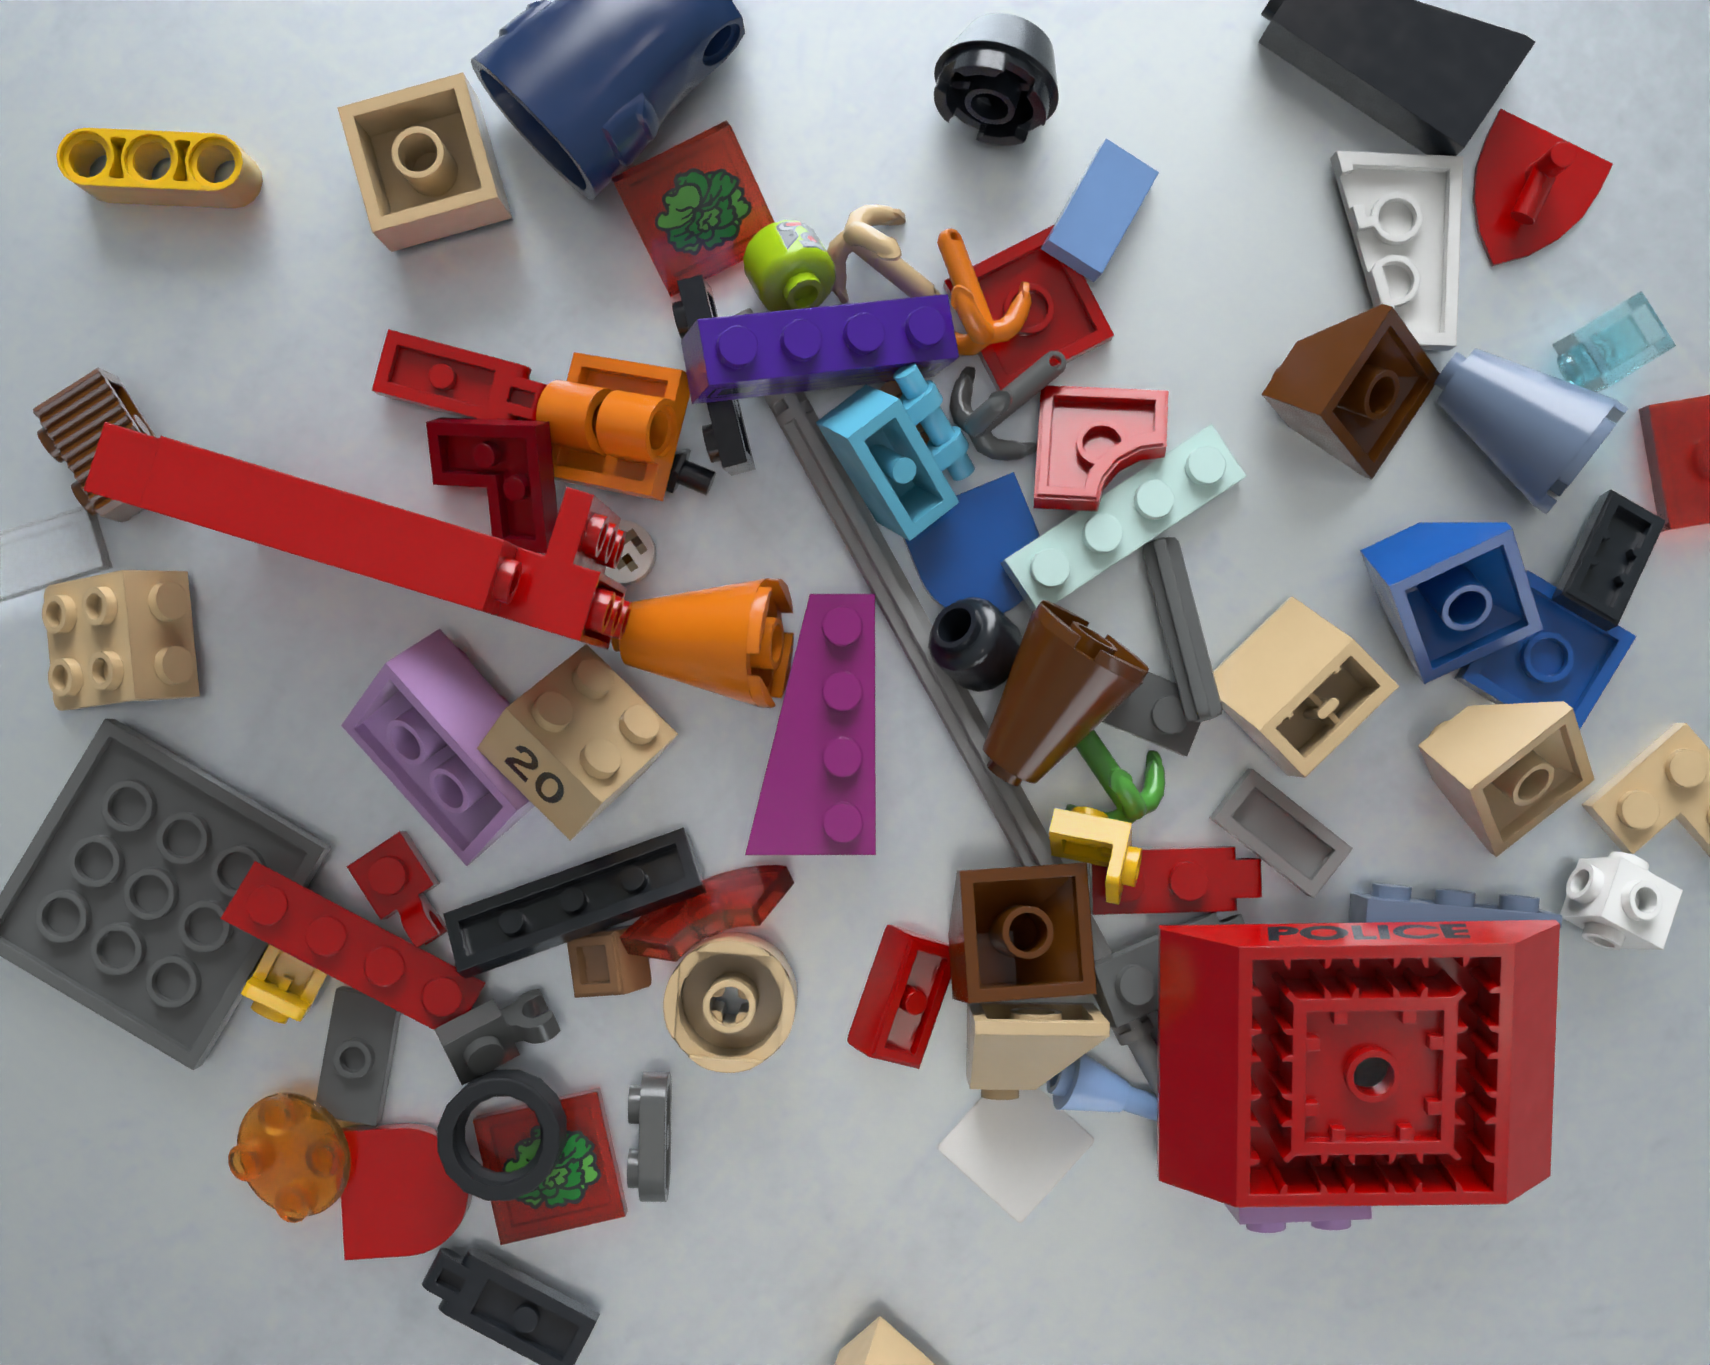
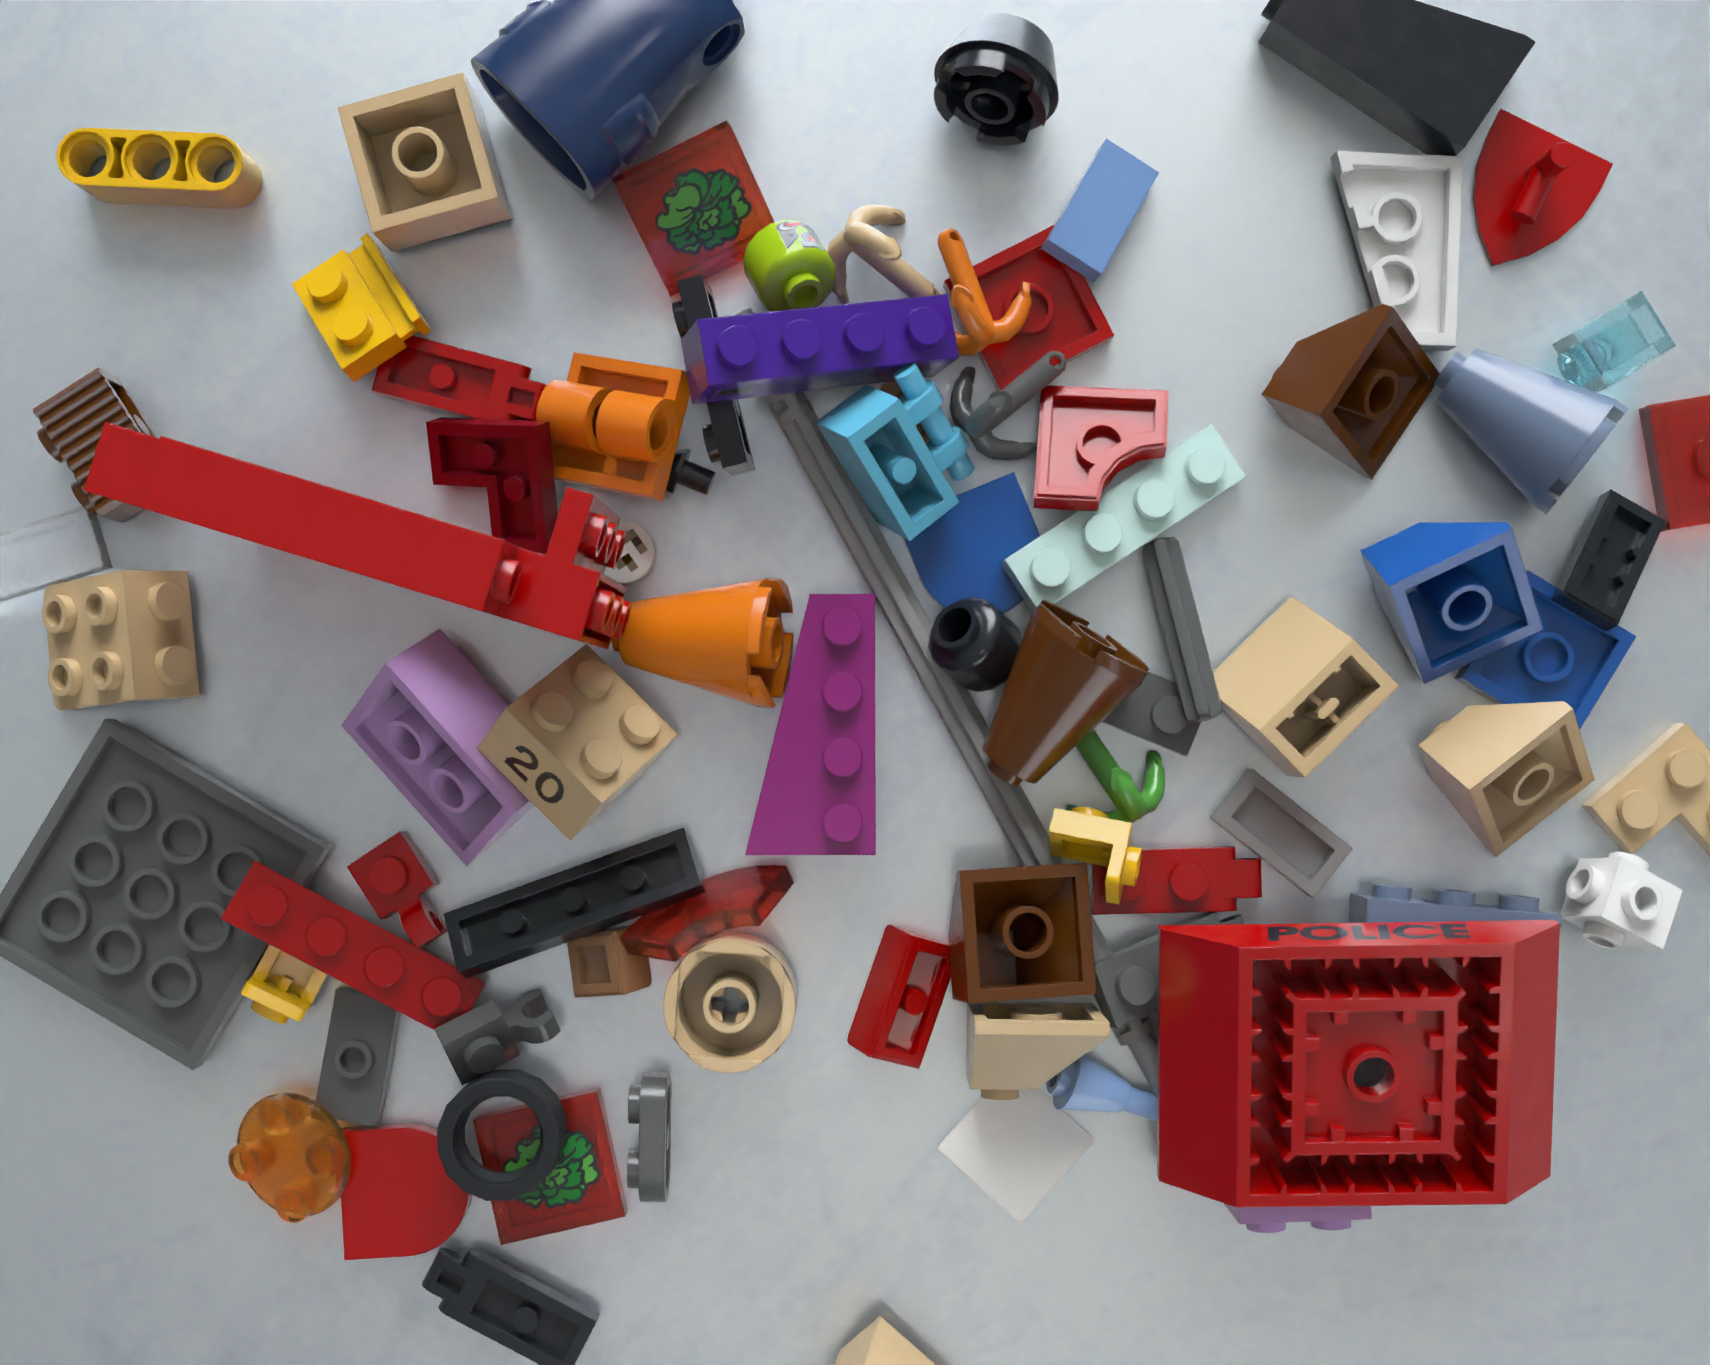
(360, 308): none -> yellow plate

